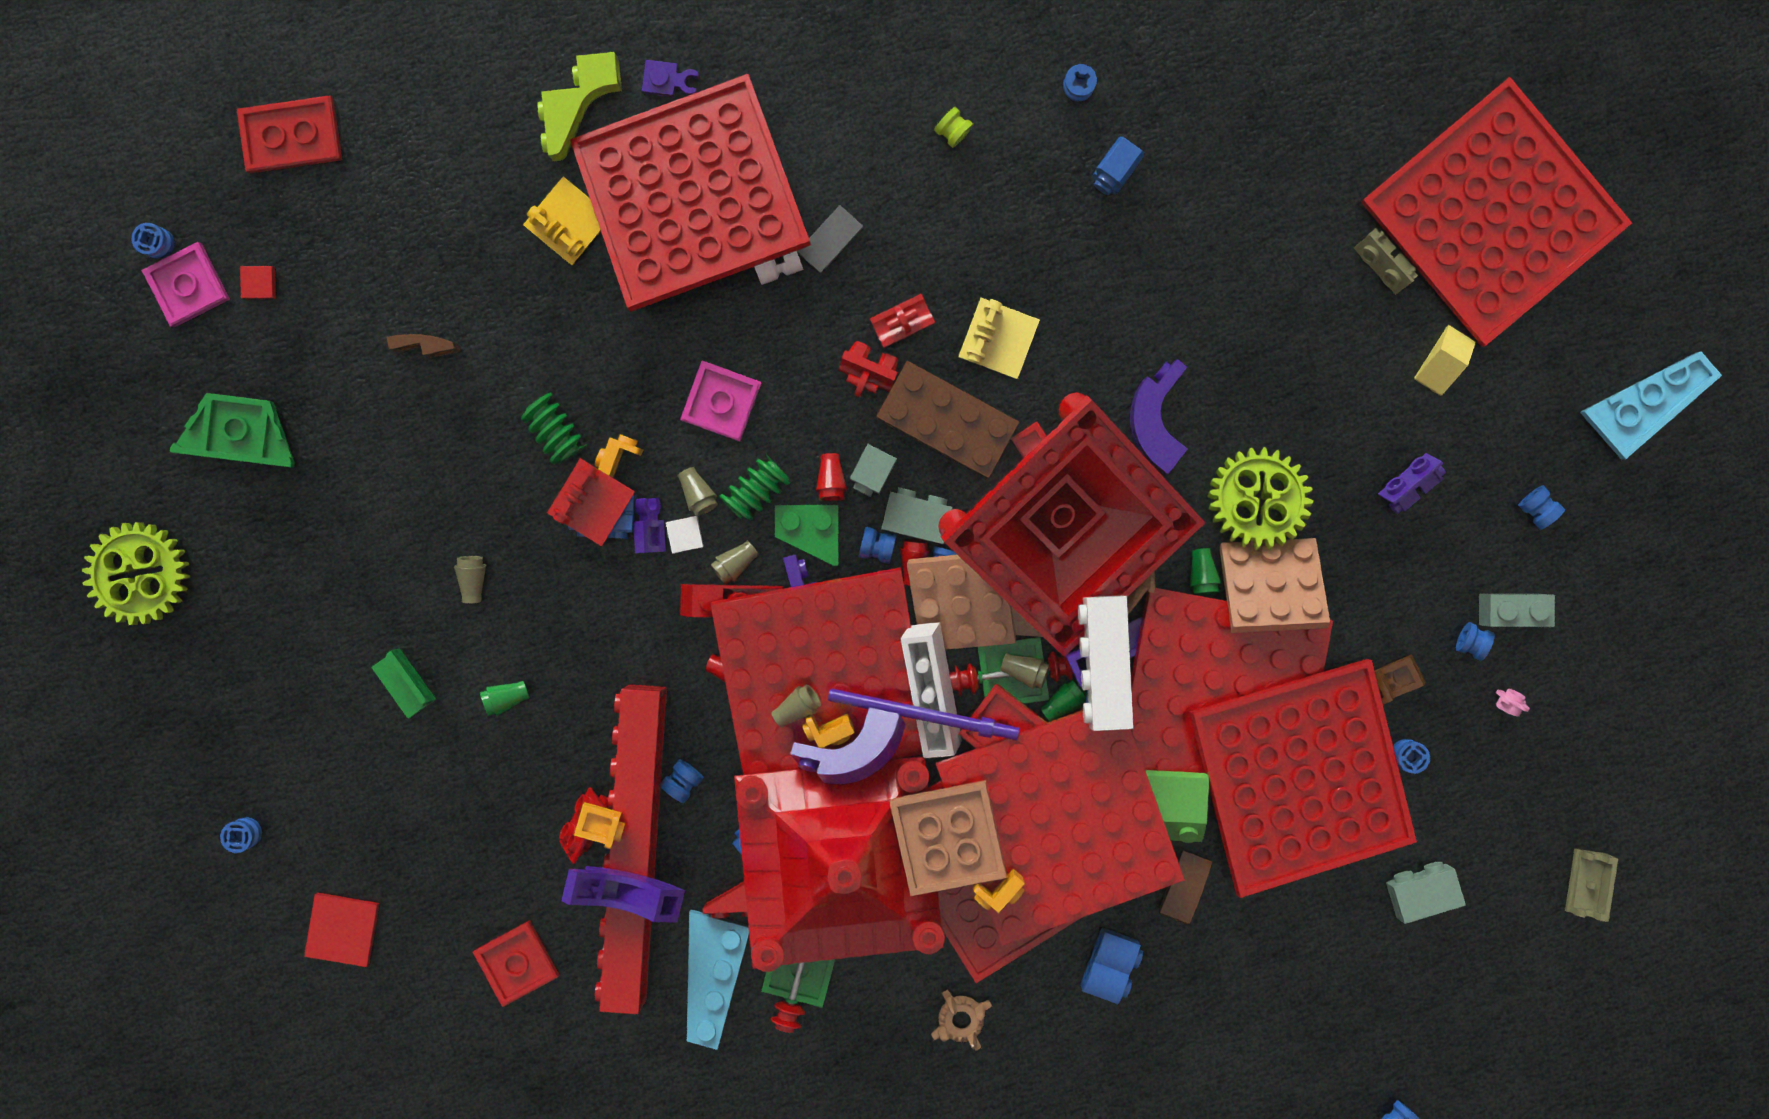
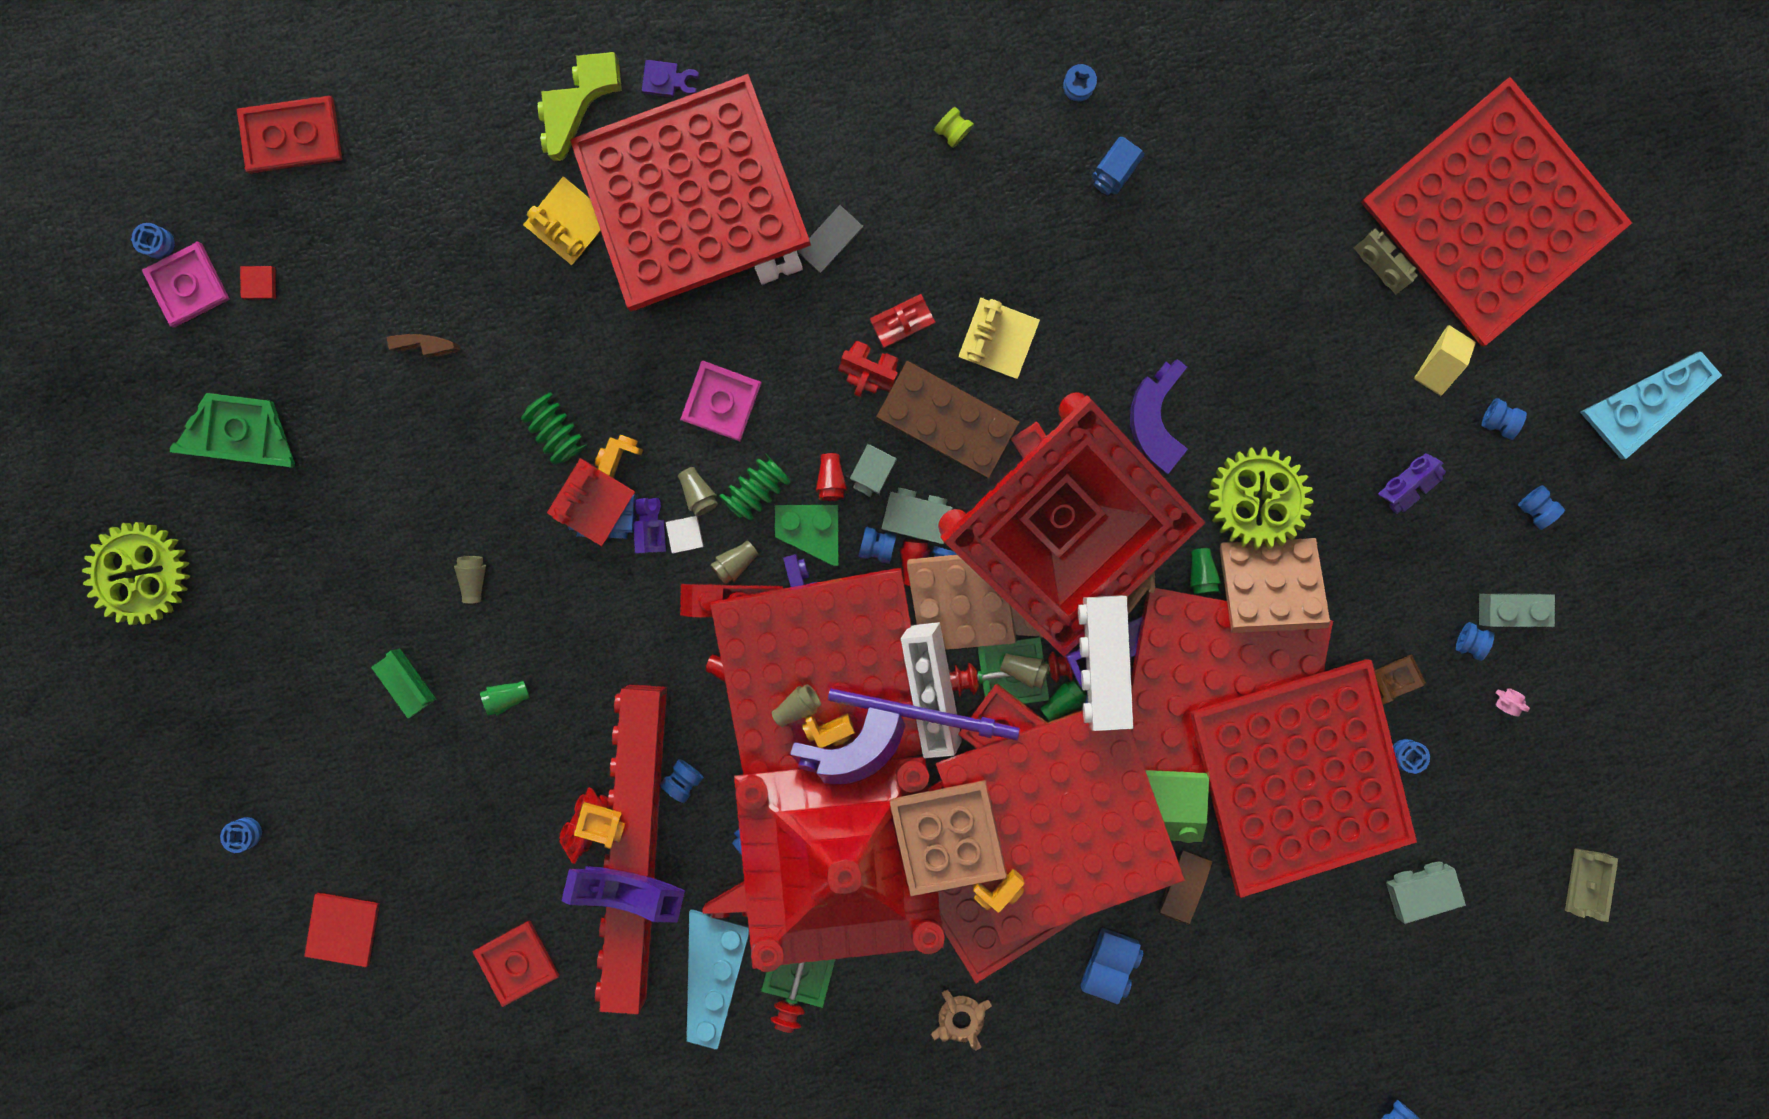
(1504, 419): none -> blue wheel

